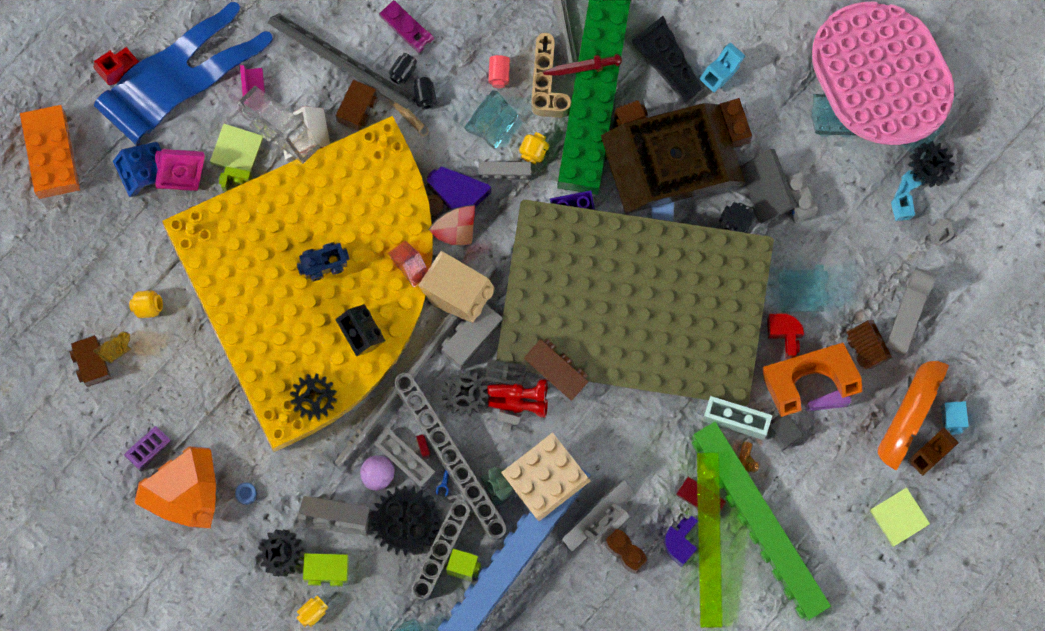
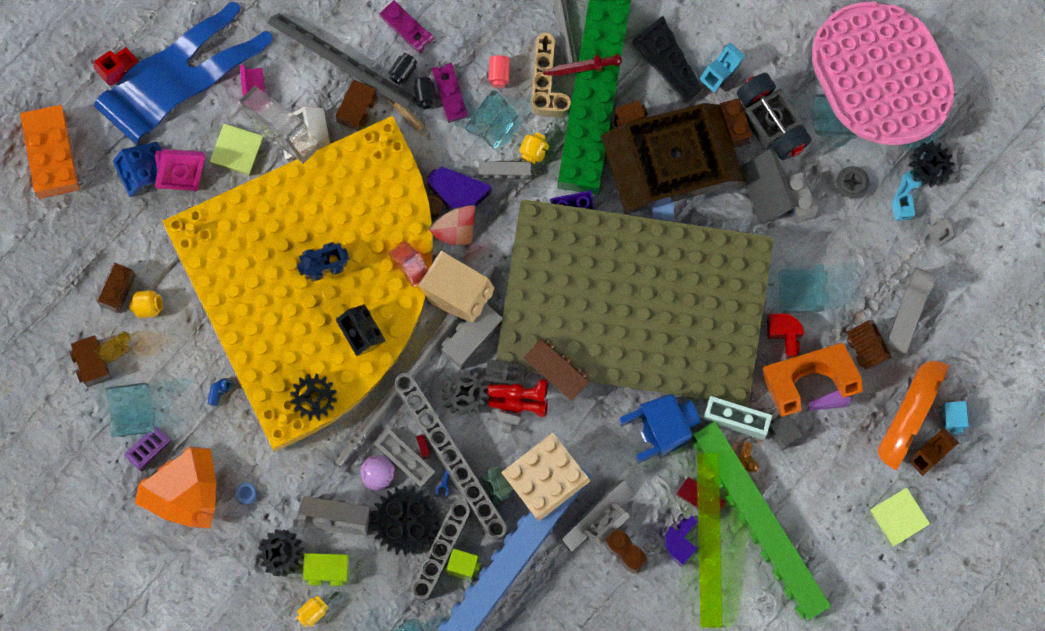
(116, 287): none -> reddish brown brick
(130, 410): none -> clear light blue bracket
(217, 389): none -> blue arm
(235, 175): lime bracket -> none
(450, 93): none -> magenta plate
(665, 425): none -> blue piece
(736, 218): black brick -> none
(773, 117): none -> brick
(860, 177): none -> dark grey gear

